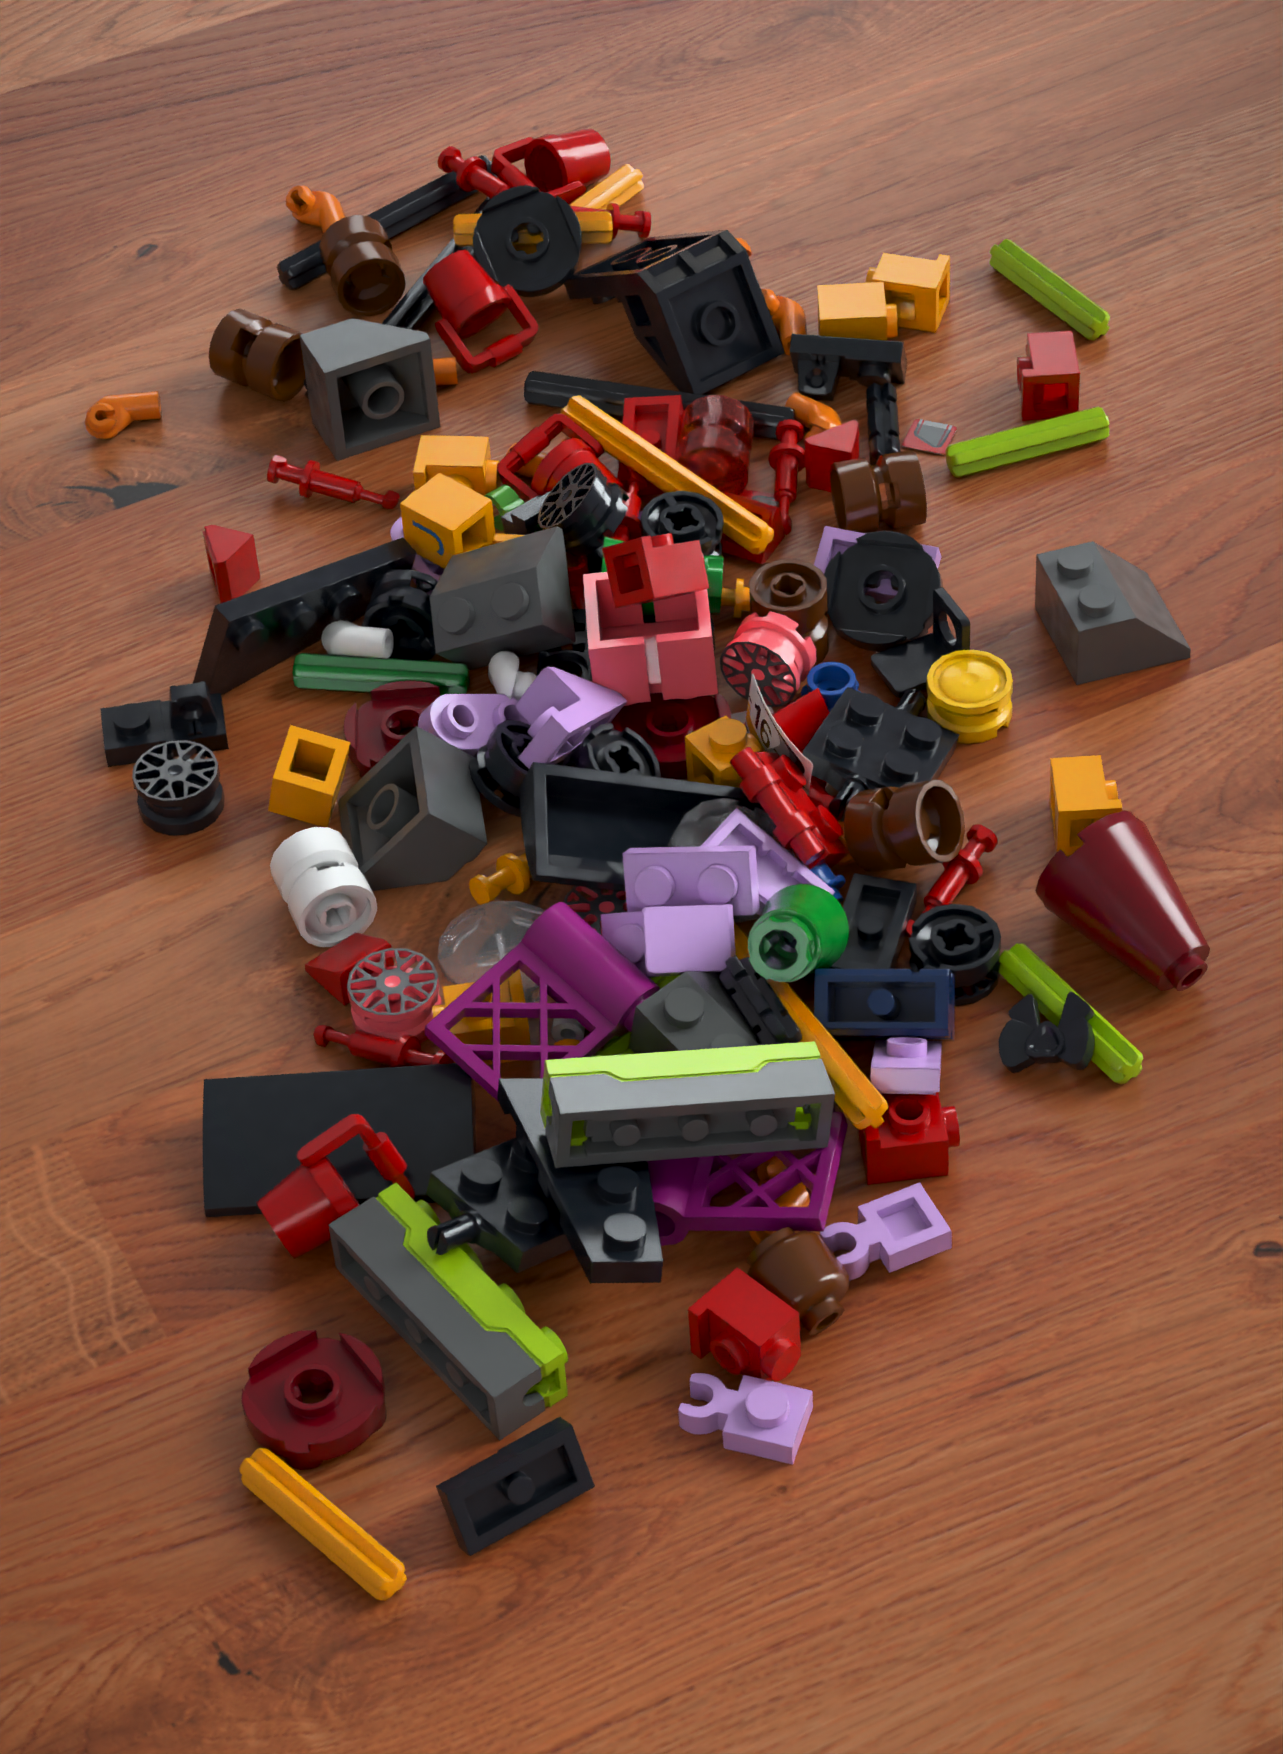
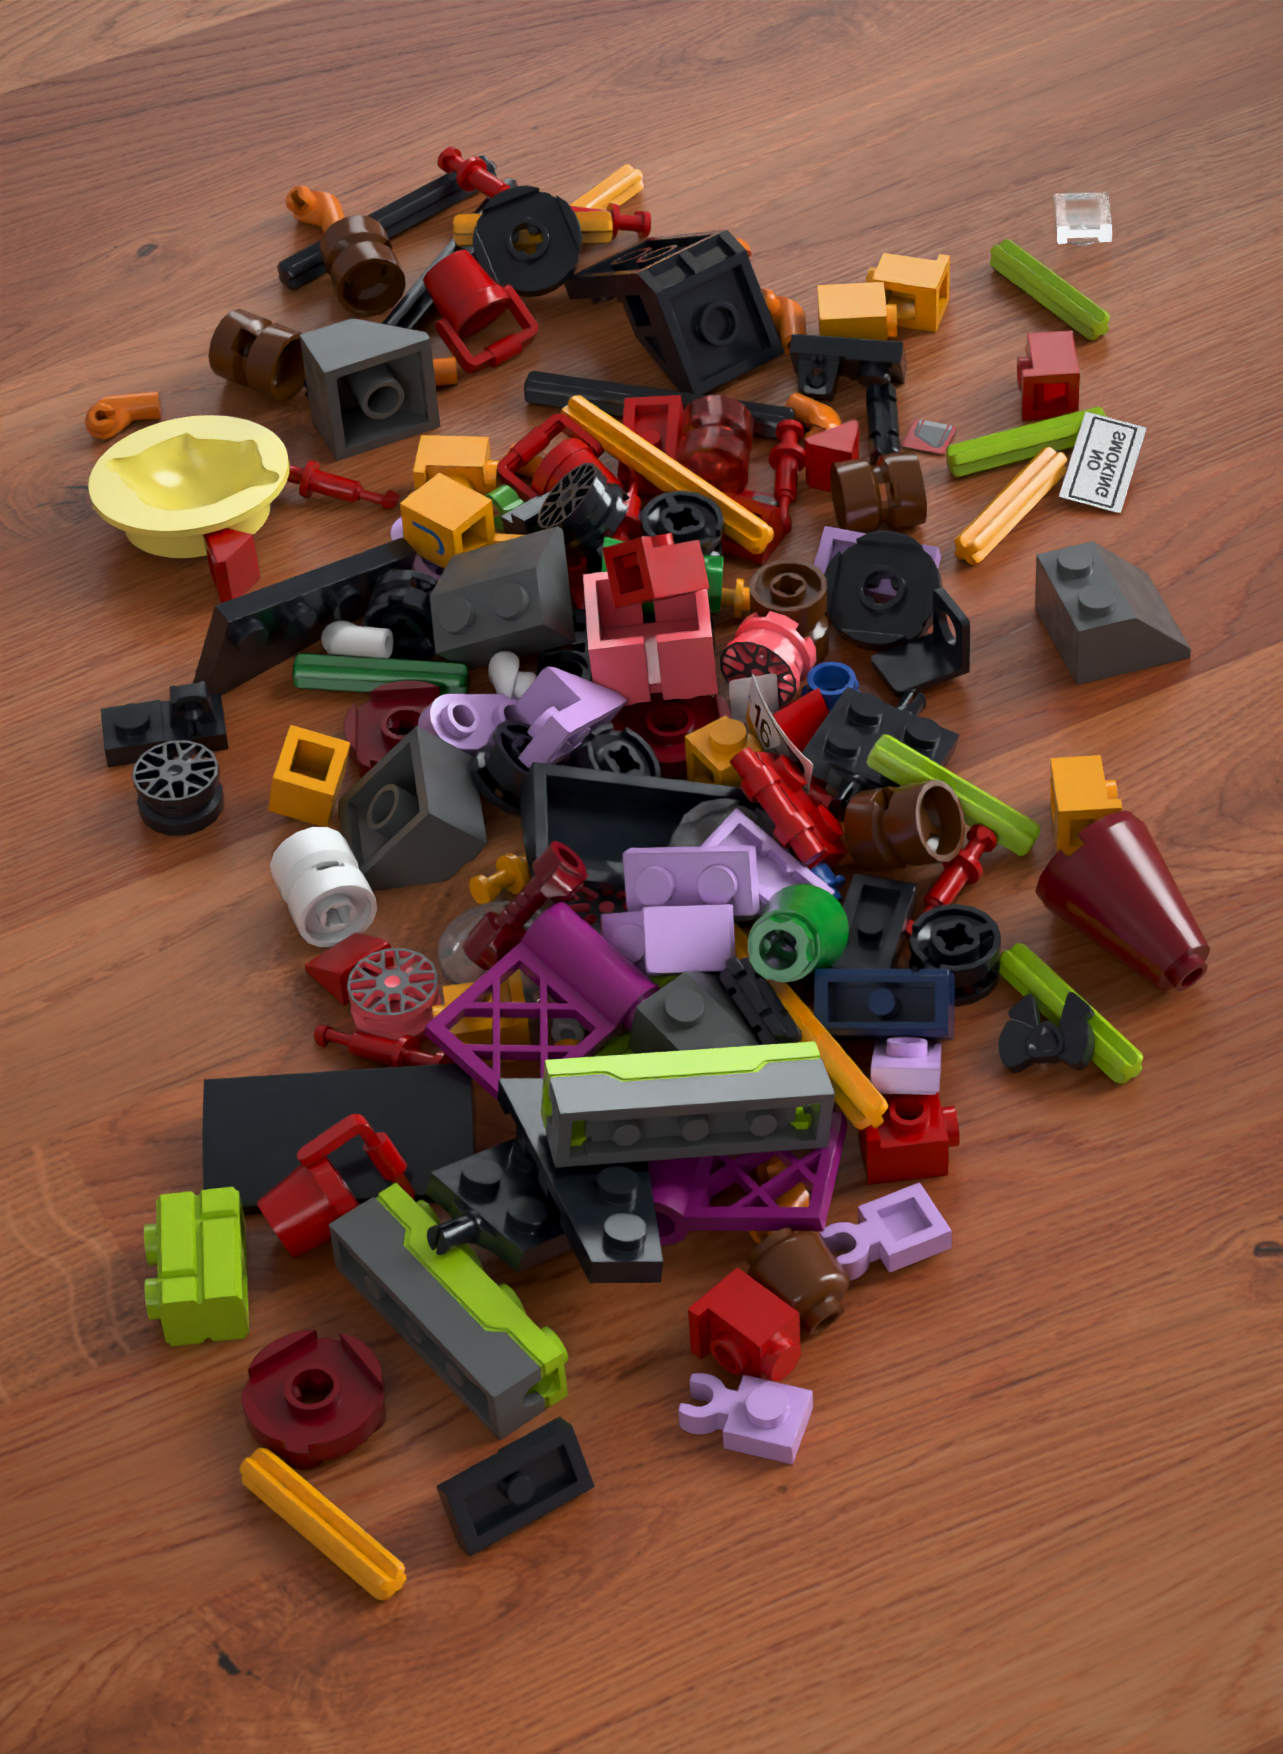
(189, 481): none -> light yellow piece
(199, 1267): none -> lime brick
(555, 163): red piece -> none
(557, 878): none -> dark red piece
(740, 689): none -> white sticker
(908, 766): none -> lime axle
(970, 694): yellow wheel -> none
(1010, 506): none -> light orange axle
(1082, 218): none -> clear plate
(1102, 462): none -> clear sticker

